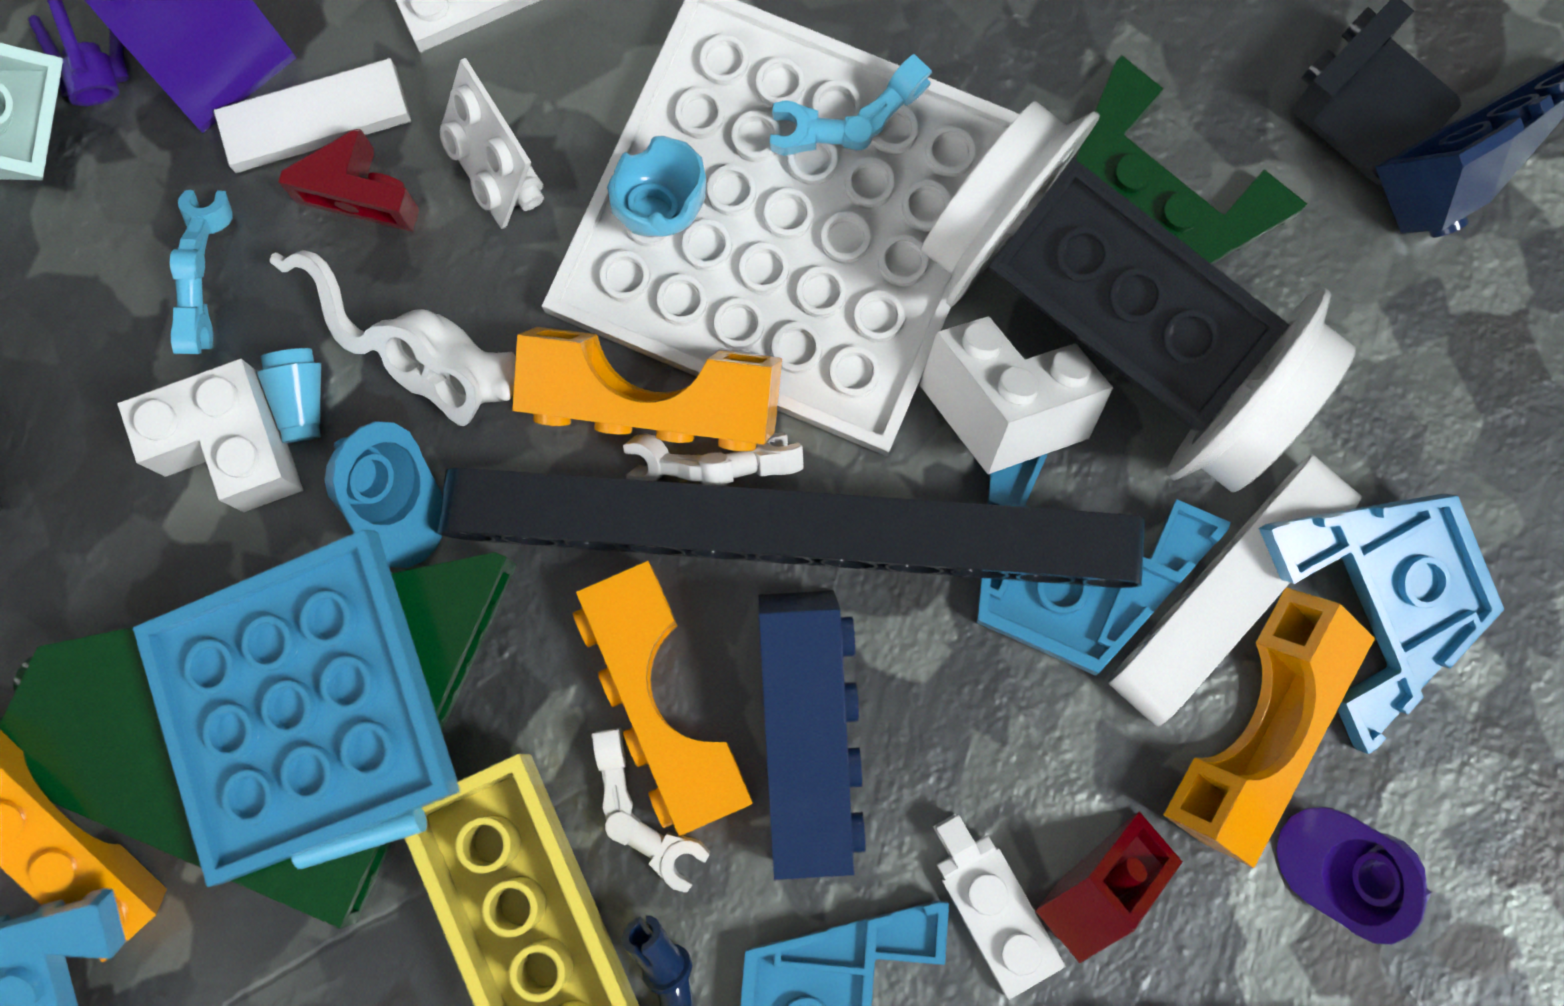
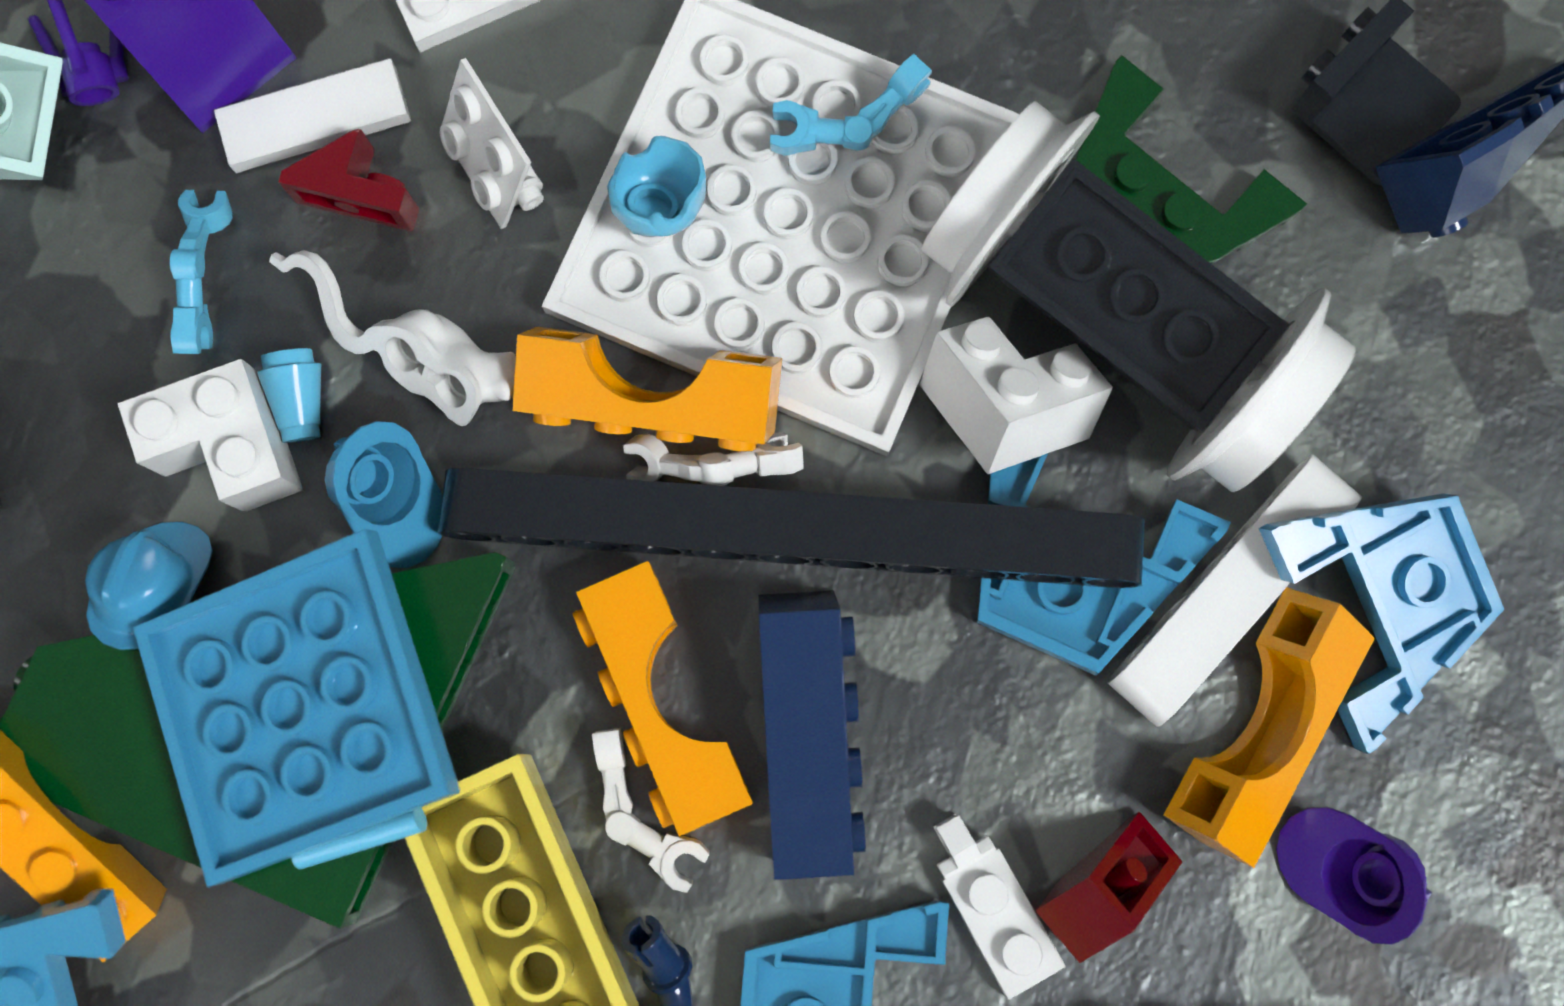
(144, 579): none -> dark azure piece

